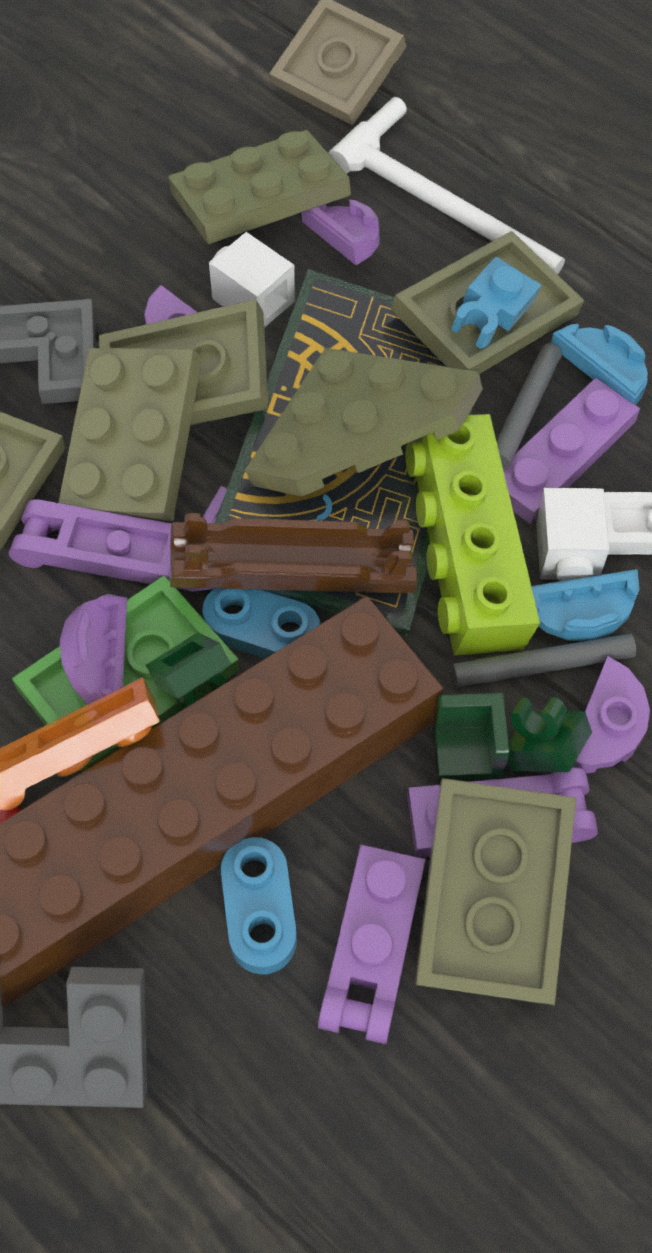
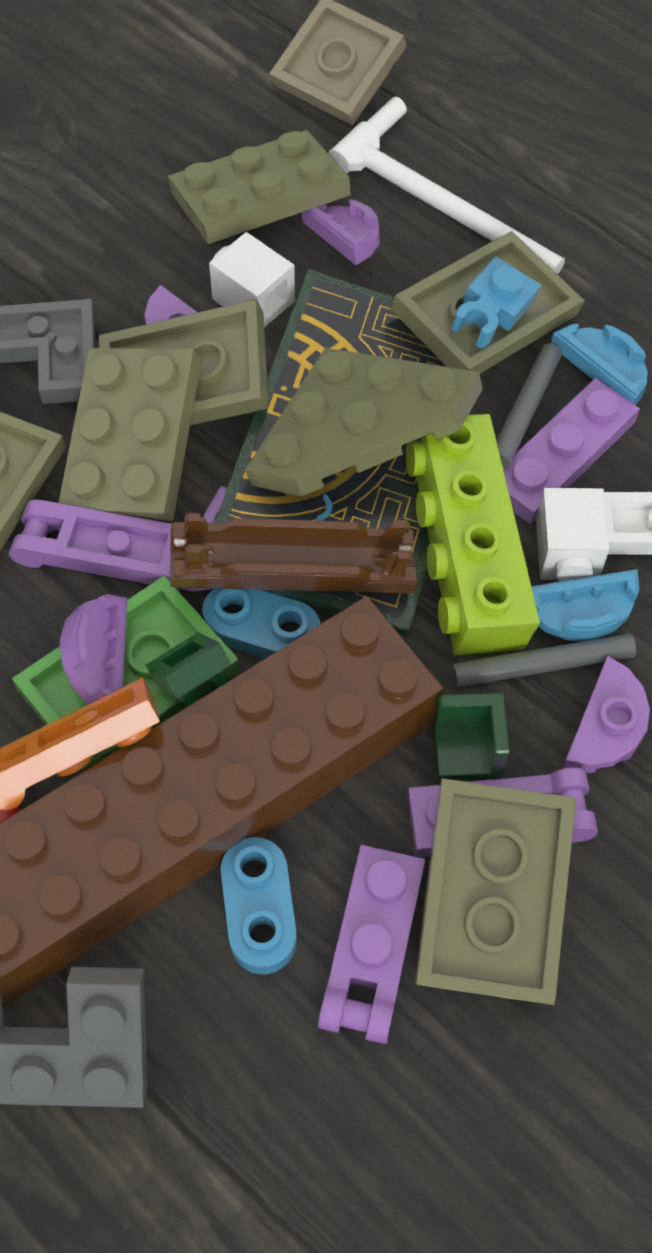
(547, 738): dark green tile -> none

